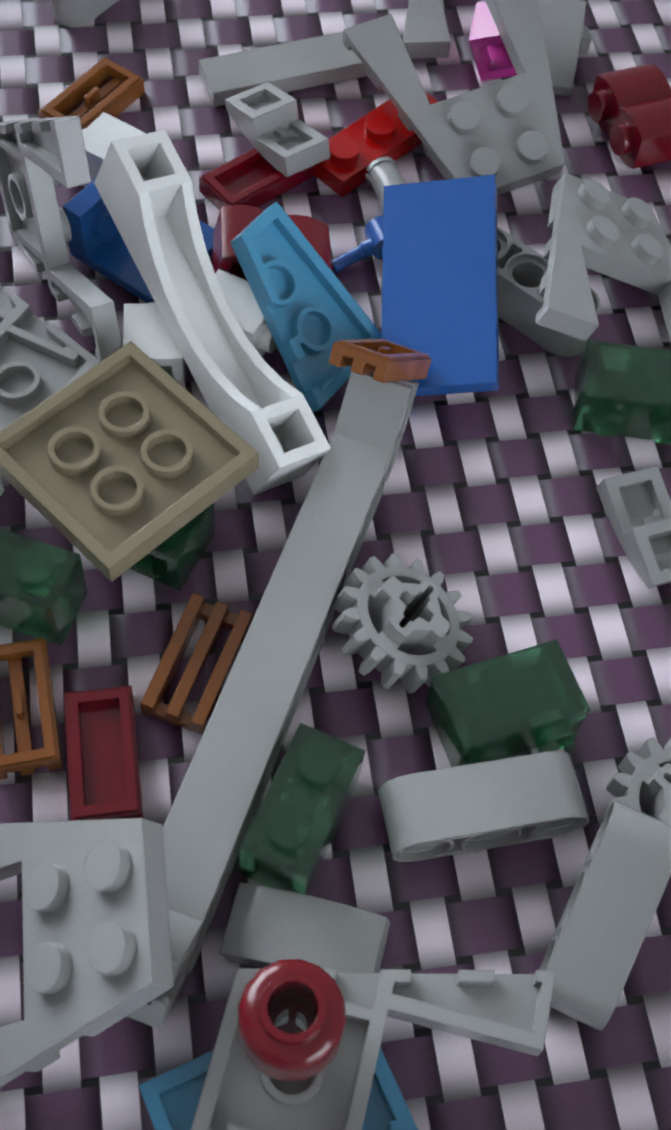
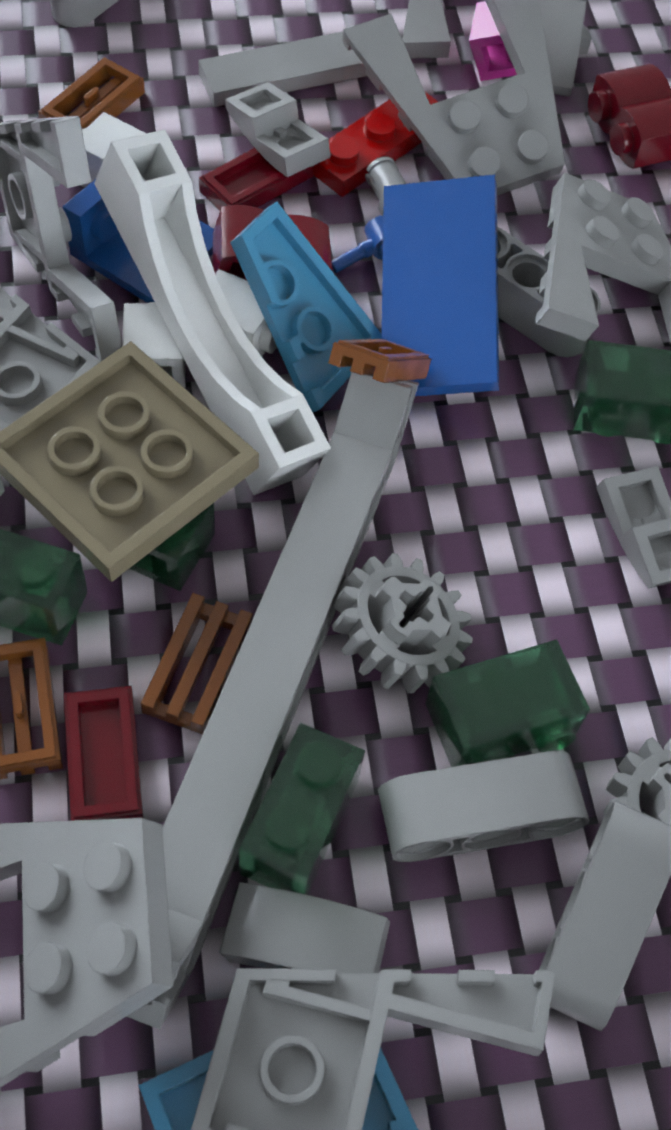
(291, 990): dark red head -> none

